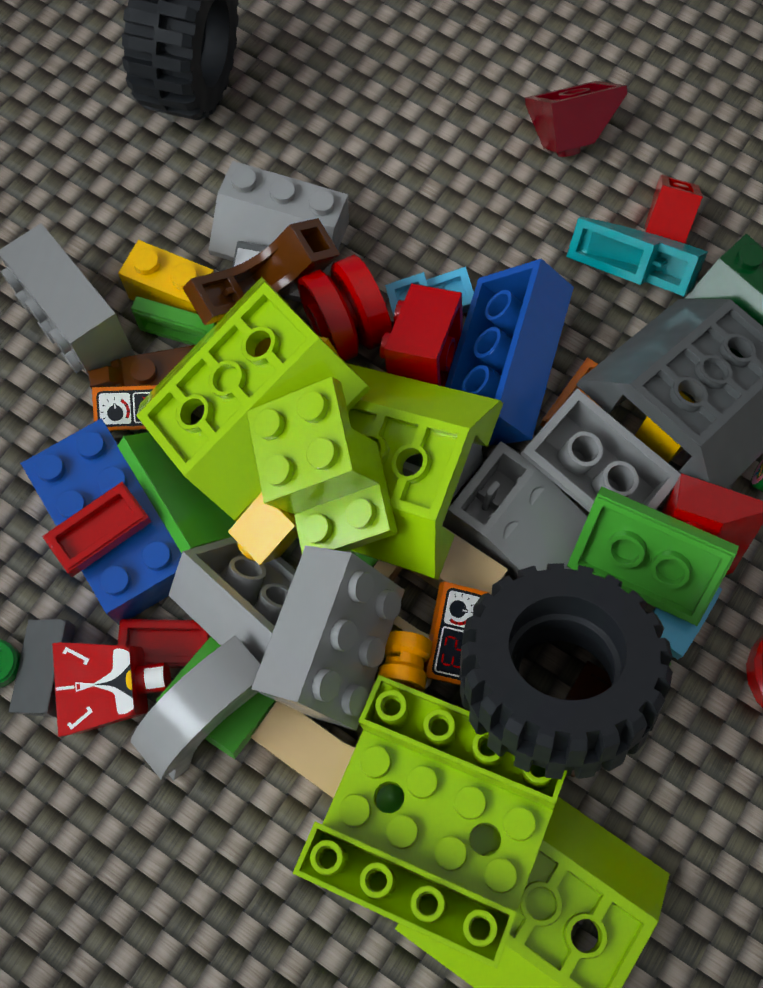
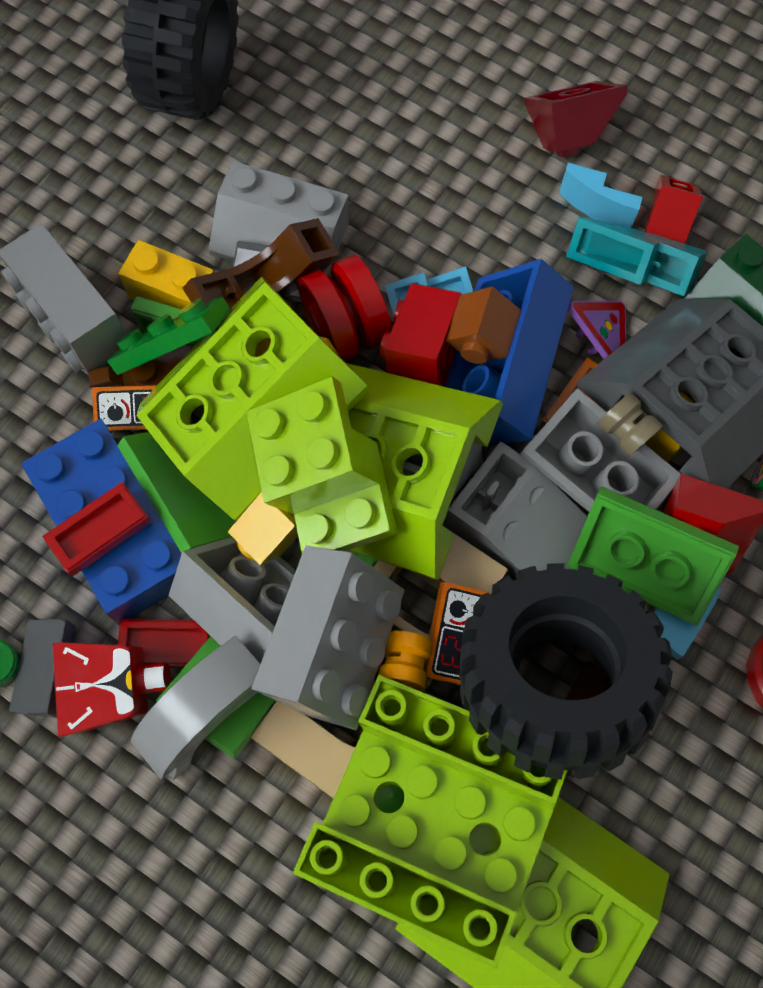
(168, 334): none -> green plate
(483, 325): none -> dark orange brick
(586, 192): none -> medium azure slope
(602, 323): none -> piece
(629, 424): none -> dark tan wheel

